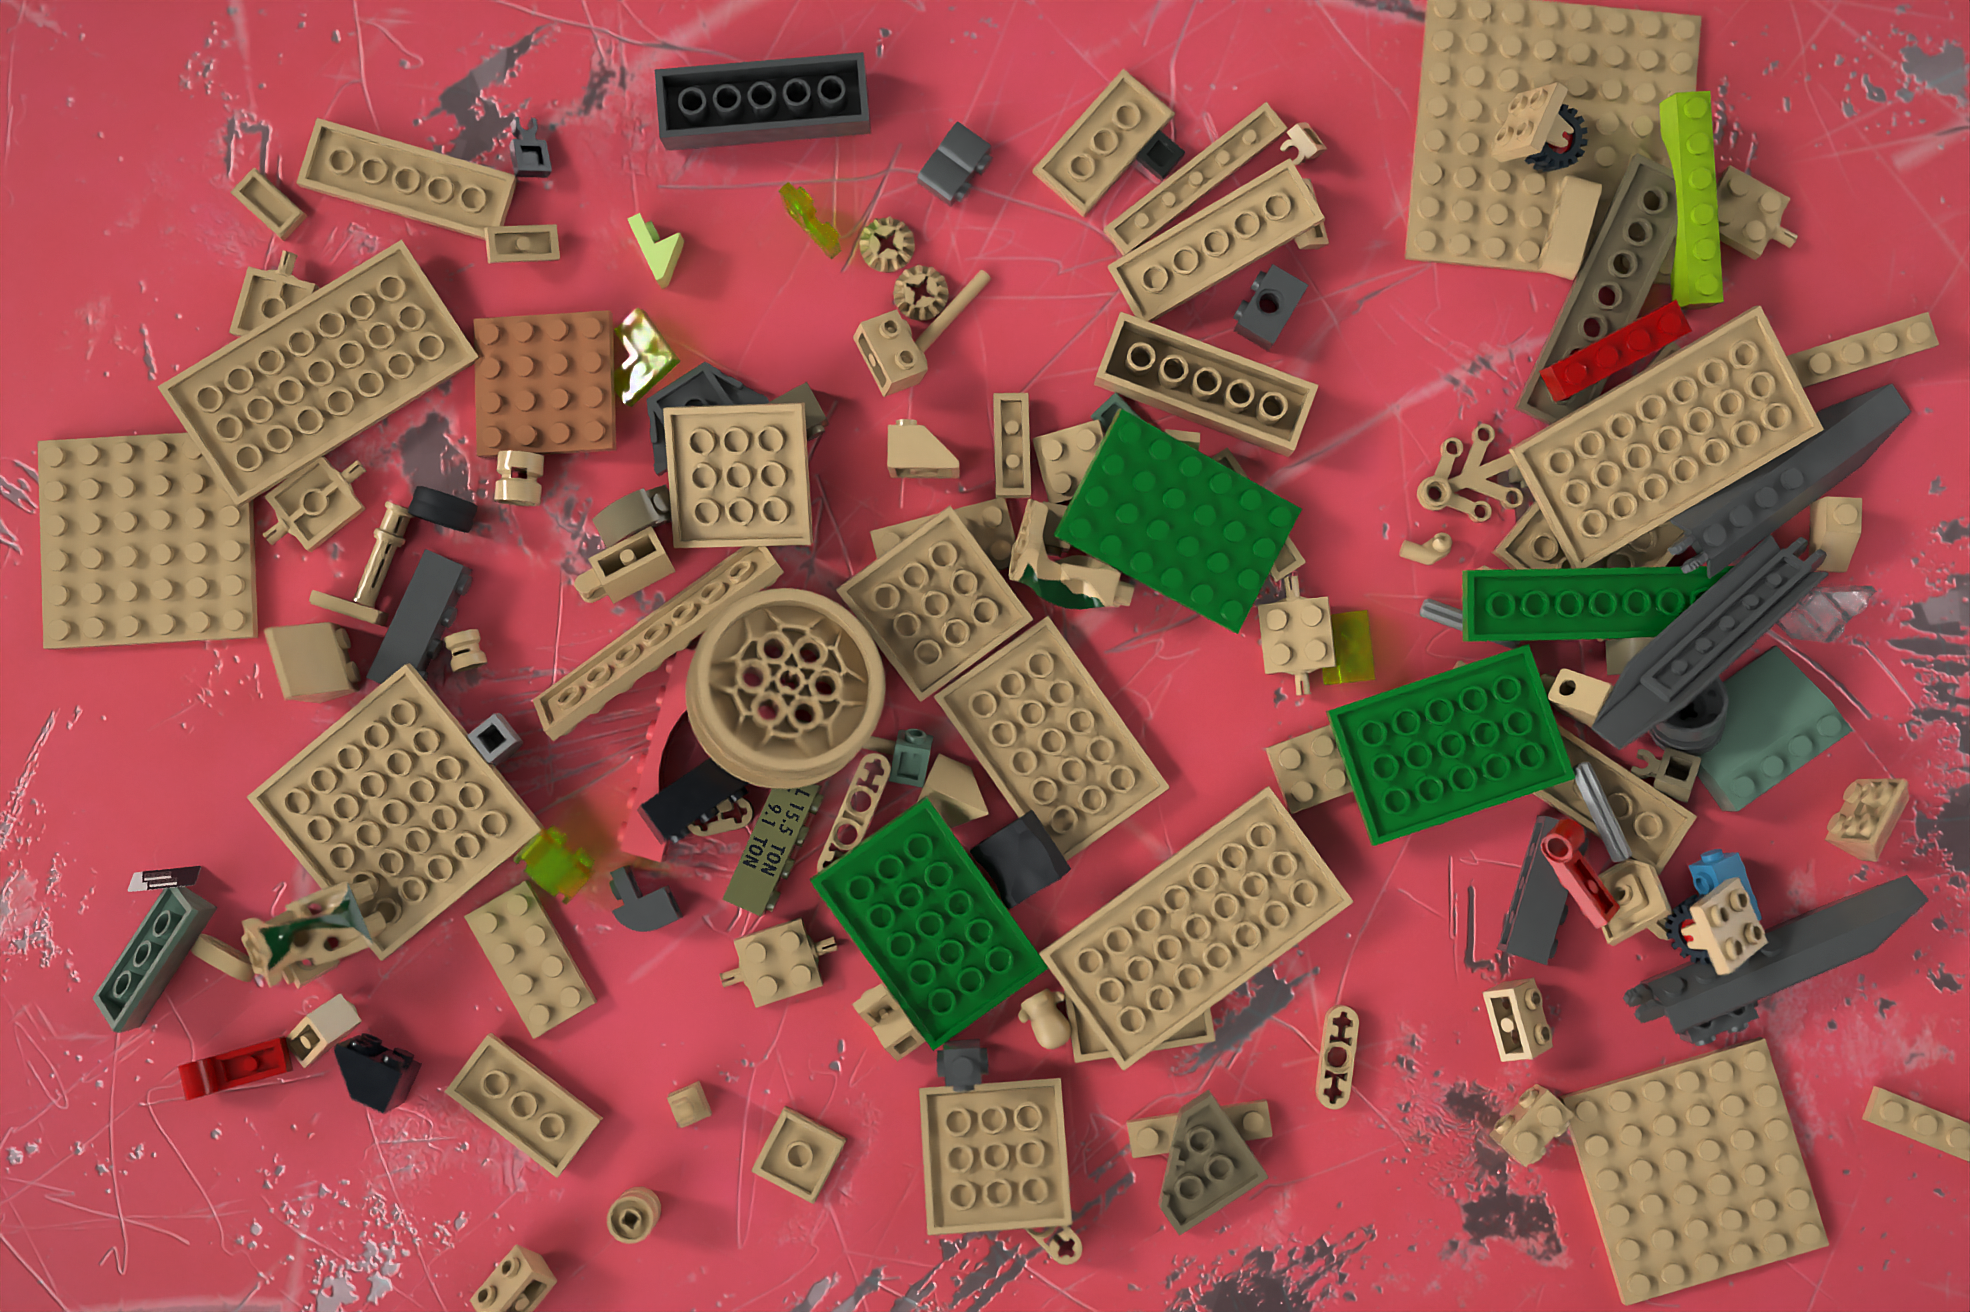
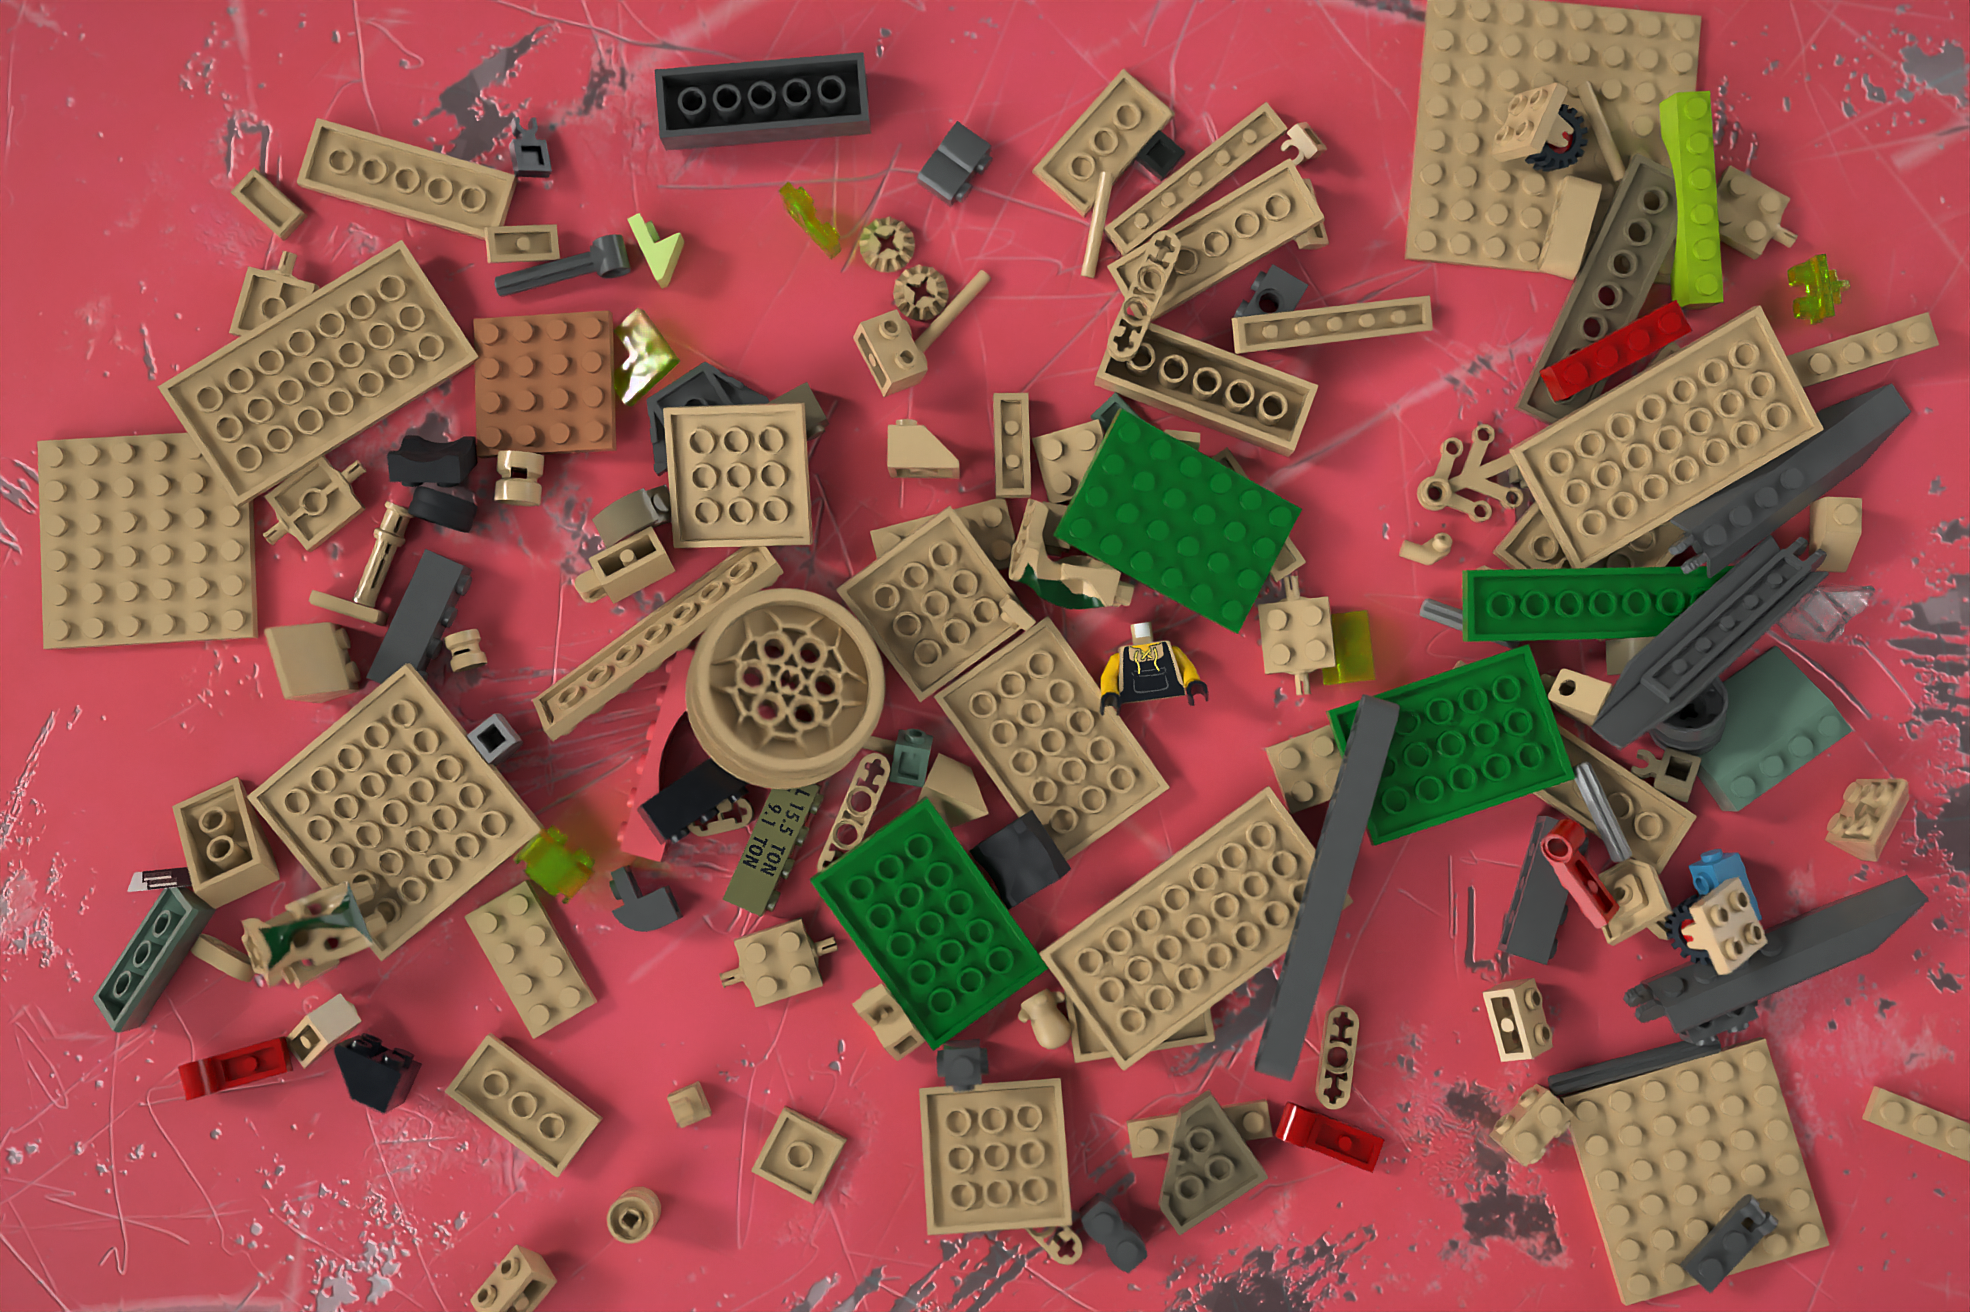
(224, 844): none -> tan slope
(432, 462): none -> black brick
(606, 257): none -> dark grey axle
(1015, 614): none -> tan plate
(1097, 224): none -> tan bar
(1106, 1227): none -> dark grey brick
(1147, 297): none -> tan beam
(1148, 672): none -> torso
(1326, 888): none -> dark grey beam
(1329, 1136): none -> red plate
(1331, 324): none -> tan plate
(1601, 131): none -> tan bar
(1630, 1066): none -> dark grey axle
(1728, 1243): none -> dark grey plate
(1821, 289): none -> clear neon green hips

